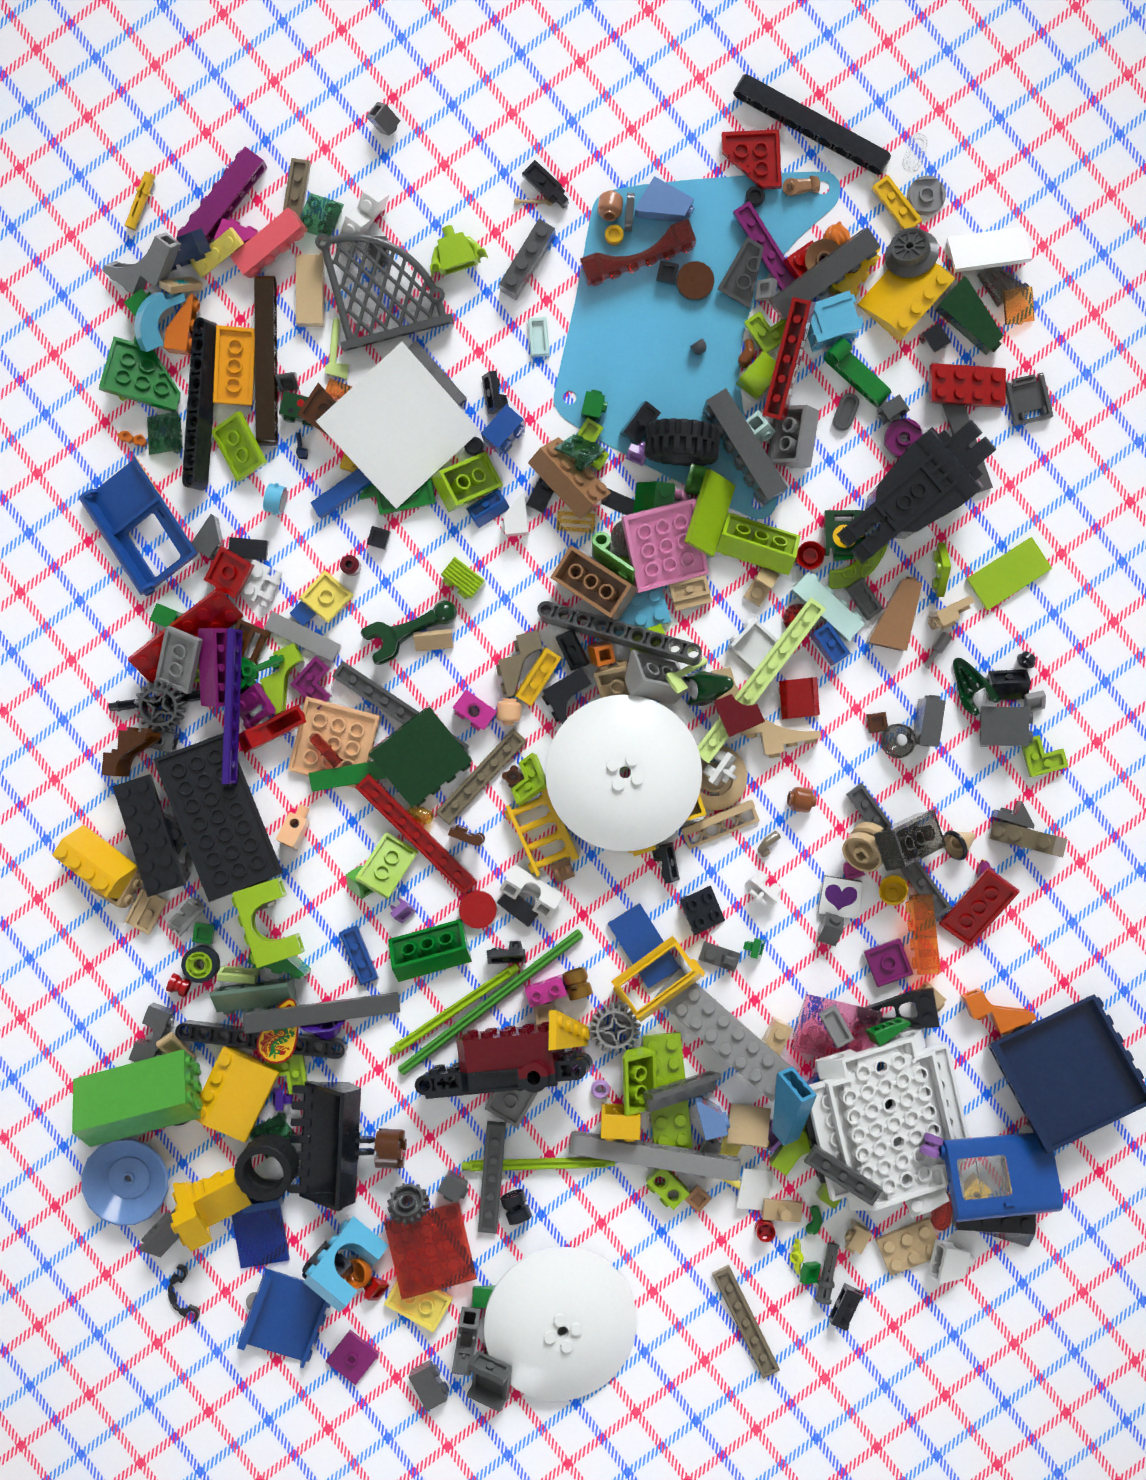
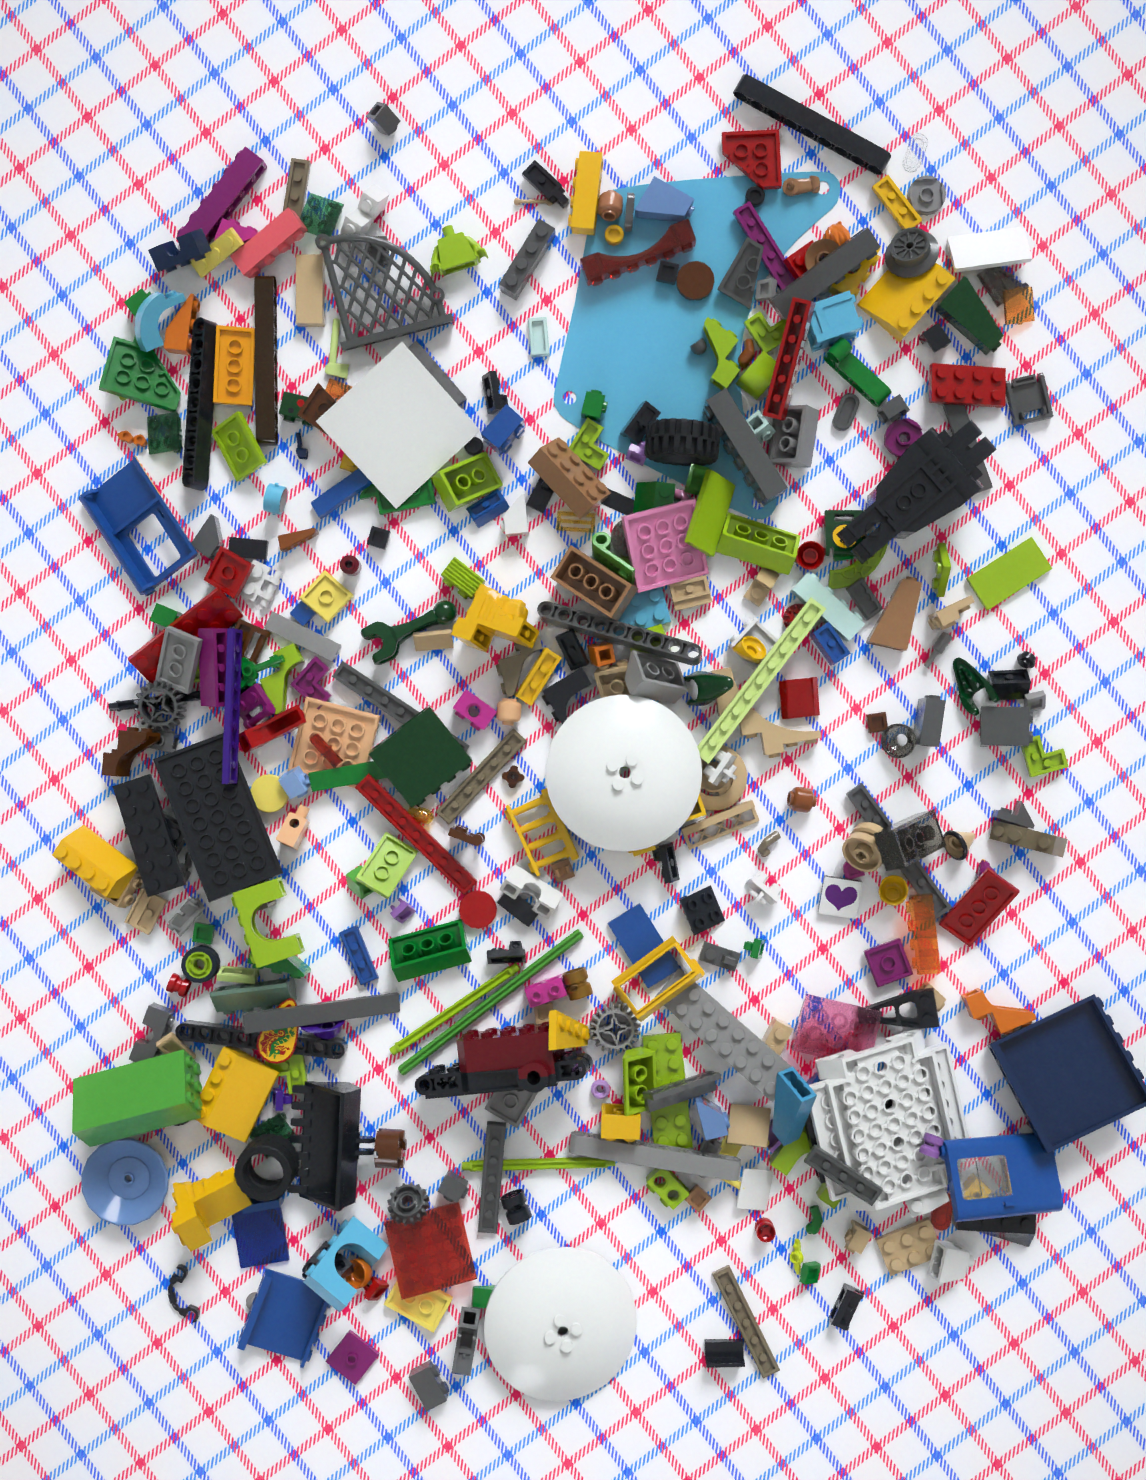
(140, 199): yellow pin -> none
(151, 268): light grey arch -> none
(159, 1237): dark grey slope -> none
(180, 285): tan tile -> none
(269, 793): none -> light yellow tile
(287, 381): dark grey slope -> none
(294, 539): none -> dark orange slope
(295, 782): none -> light blue brick
(489, 1381): dark grey panel -> none
(494, 615): none -> yellow brick
(533, 781): lime plate -> none
(581, 450): clear green hinge -> none
(587, 192): none -> yellow brick
(675, 680): yellowish green piece -> none
(722, 345): none -> lime arch
(724, 1353): none -> black panel
(737, 716): dark red tile -> none
(750, 649): none -> yellow piece
(782, 1210): tan tile -> none
(824, 1282): dark grey pin -> none
(830, 929): dark grey brick -> none
(836, 1026): light grey tile -> none
(886, 1031): green slope -> none

